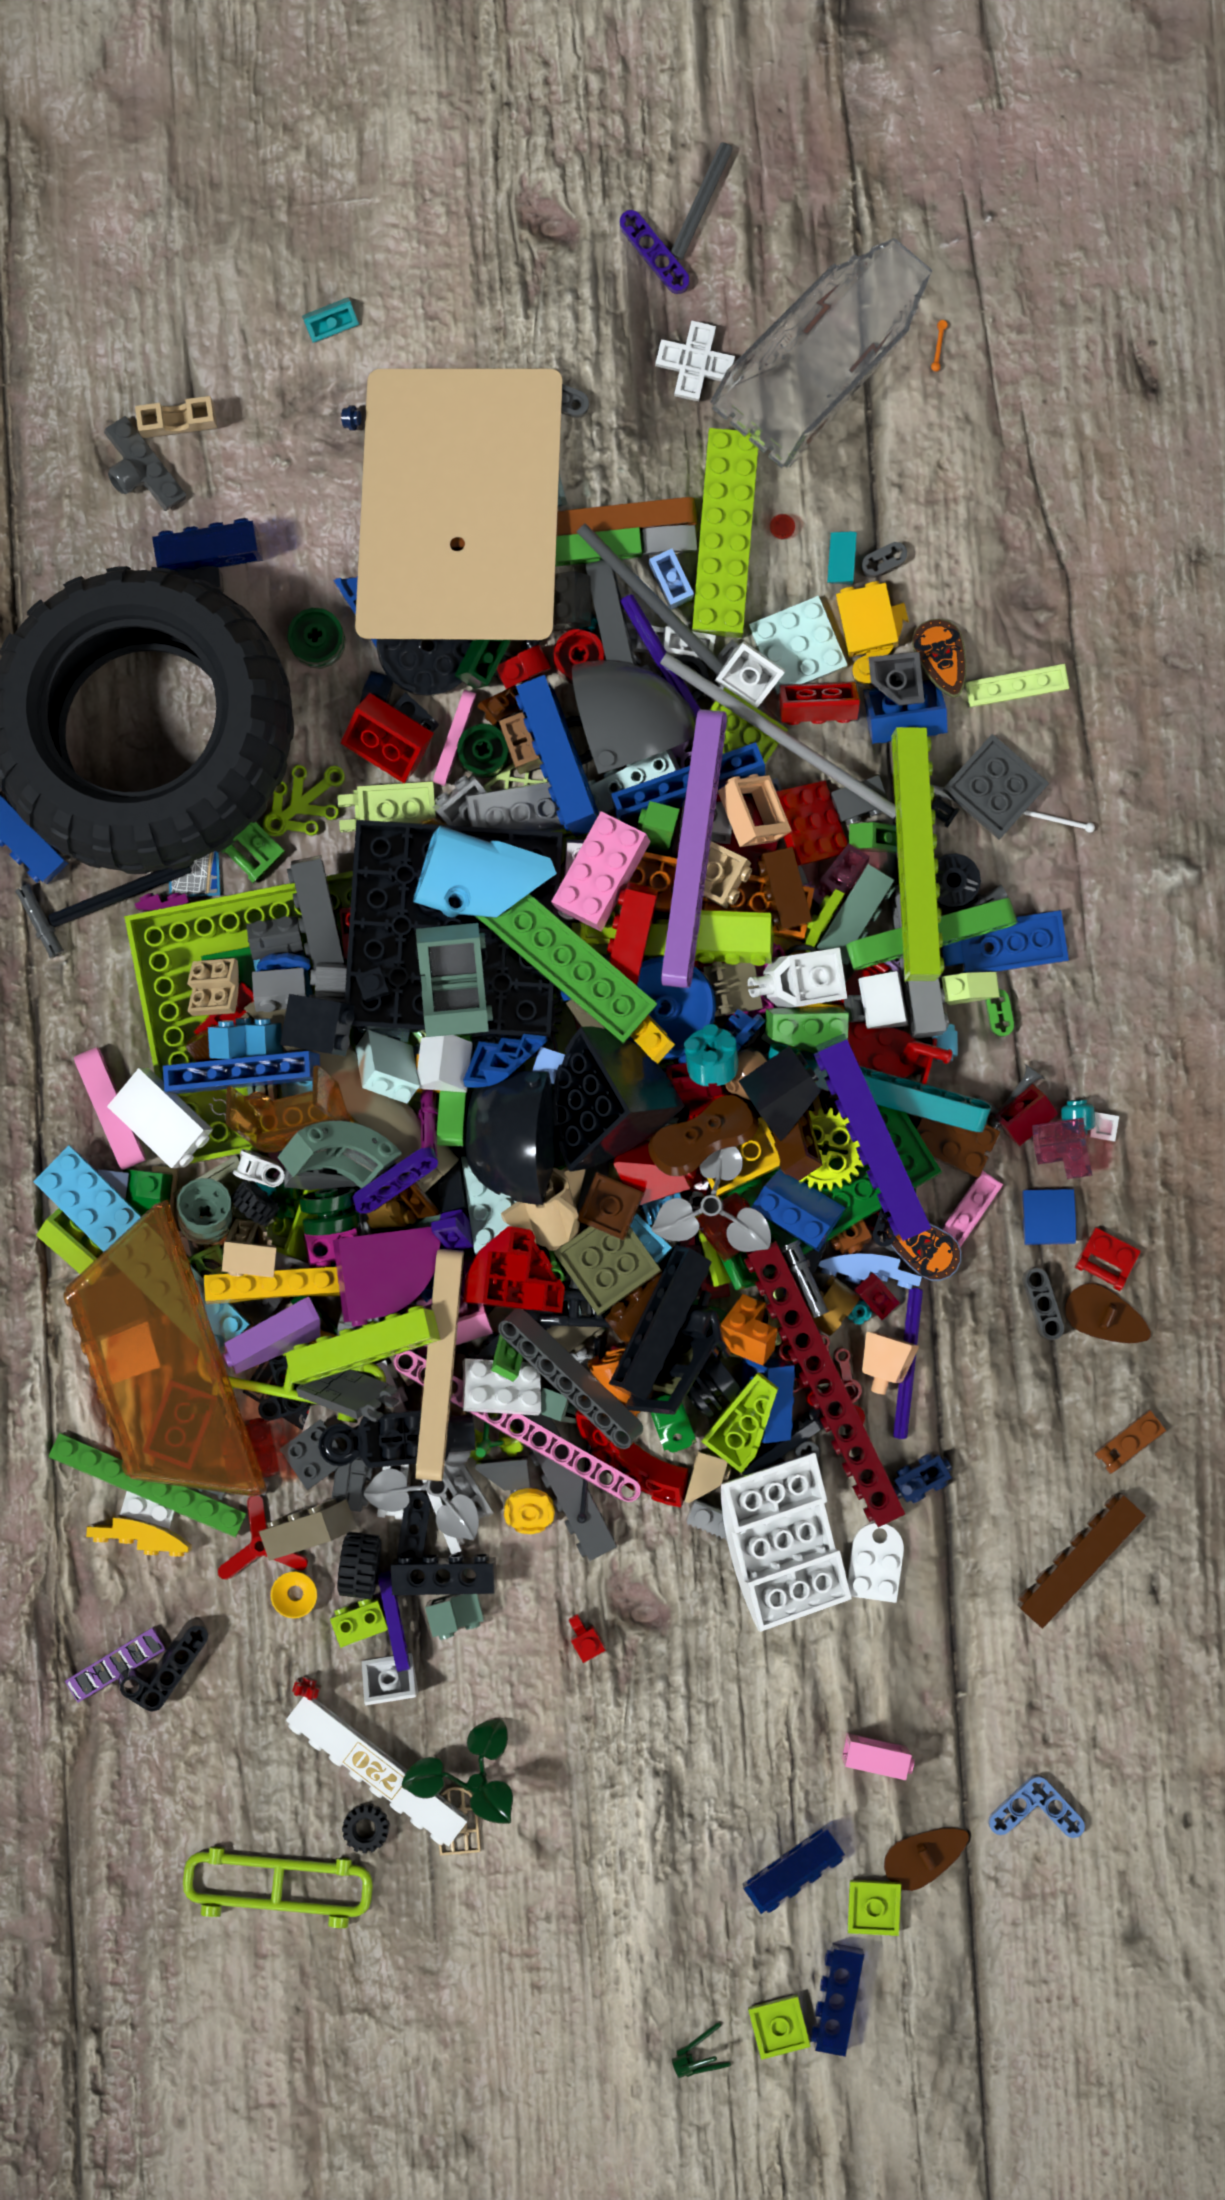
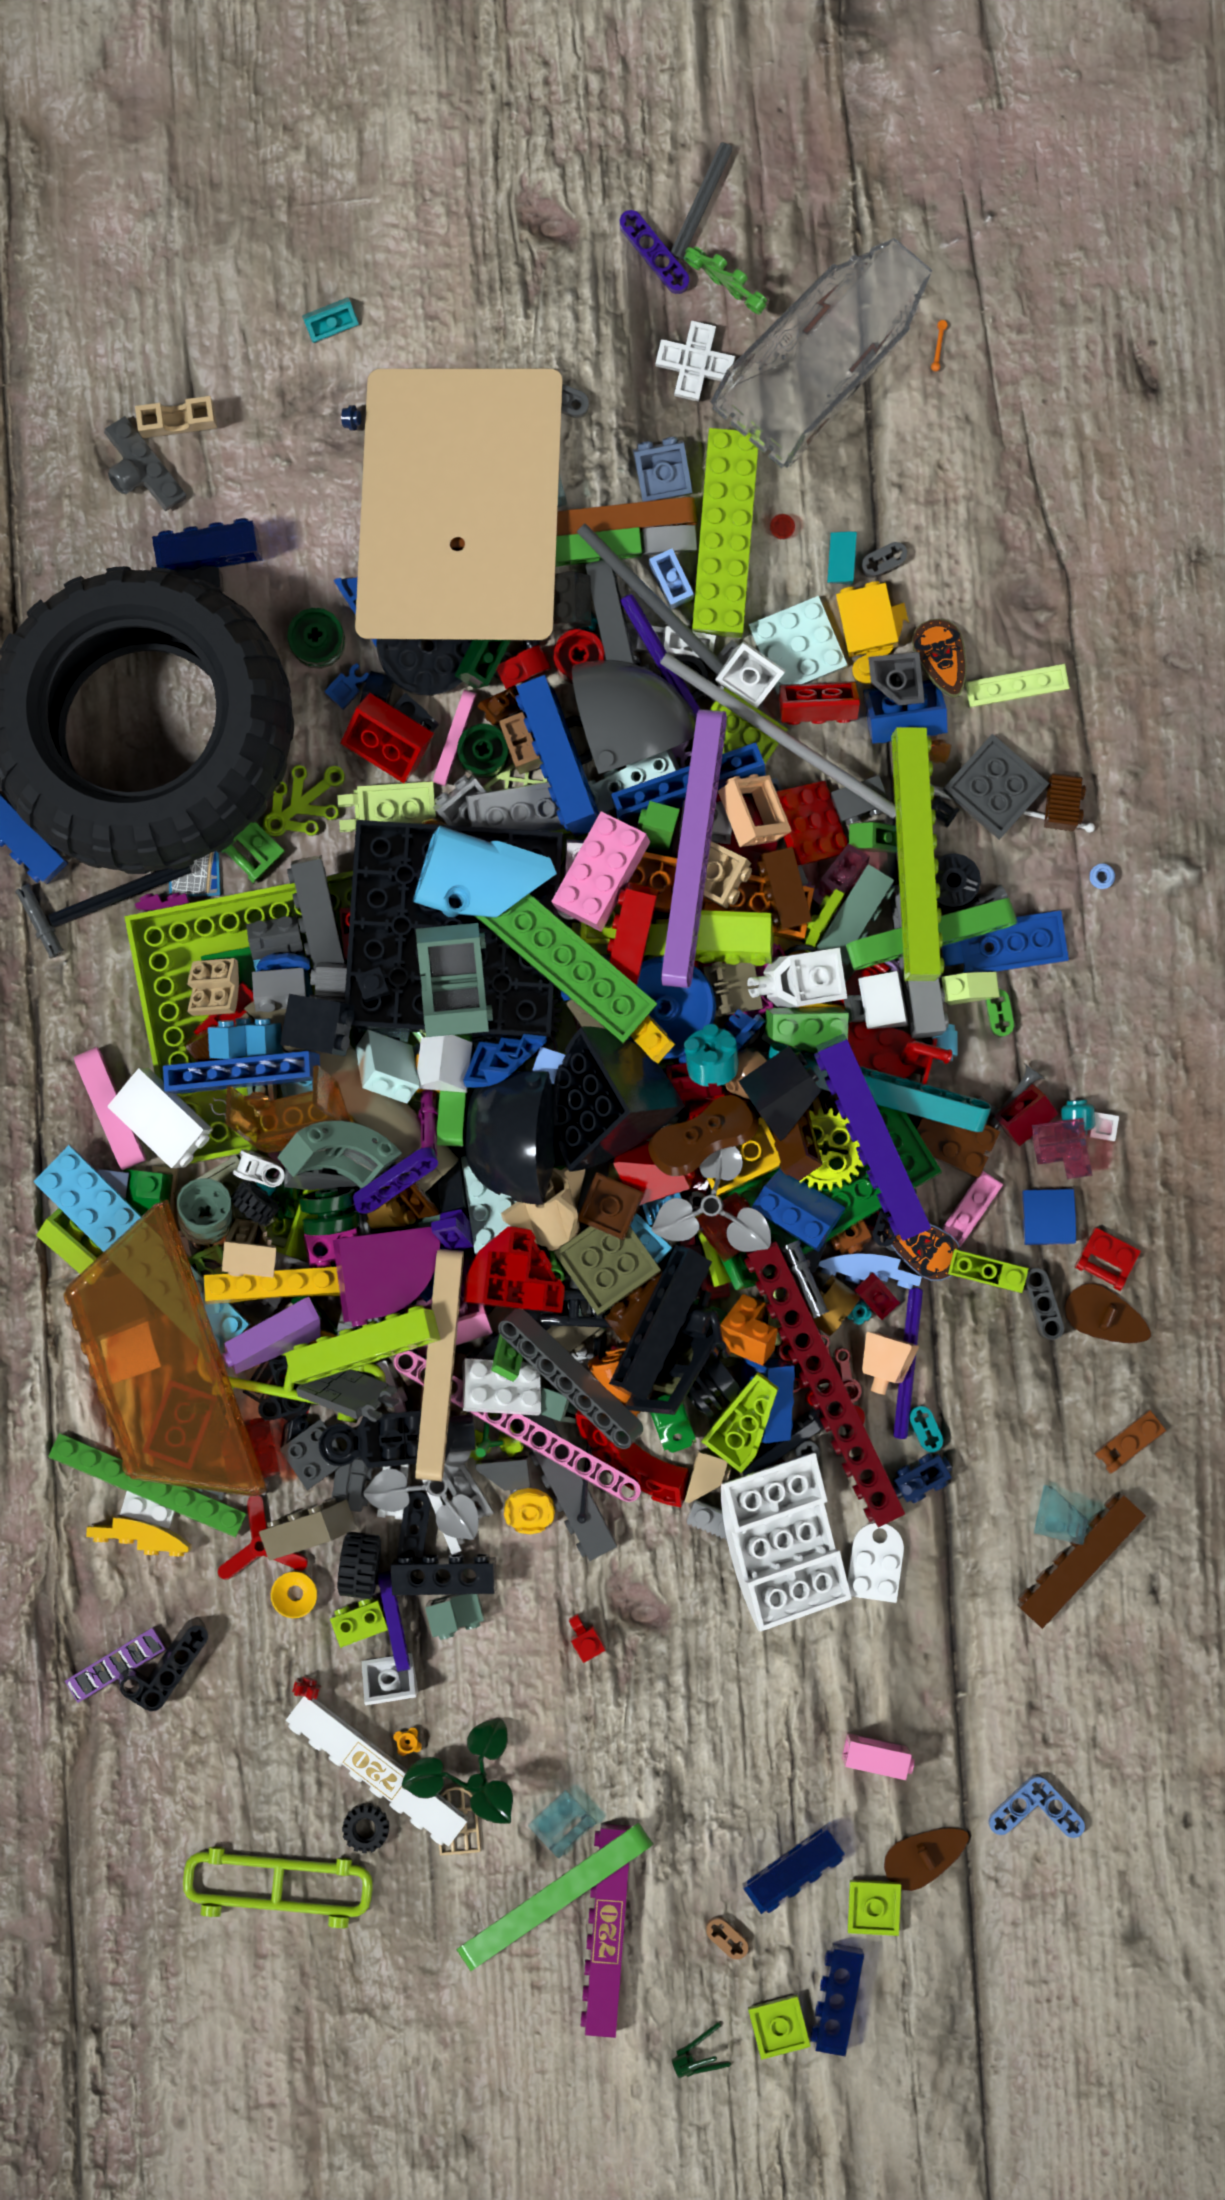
(293, 1428): none -> black arm
(344, 689): none -> blue plate
(414, 1744): none -> light orange plate
(554, 1896): none -> bright green beam
(556, 1817): none -> clear light blue plate
(605, 1945): none -> magenta brick
(662, 469): none -> sand blue plate
(731, 1933): none -> medium nougat beam
(733, 282): none -> bright green plant
(931, 1426): none -> teal beam
(939, 751): none -> clear orange plate
(988, 1271): none -> lime slope
(1059, 1518): none -> clear light blue wing
(1063, 802): none -> reddish brown brick
(1109, 872): none -> light blue plate

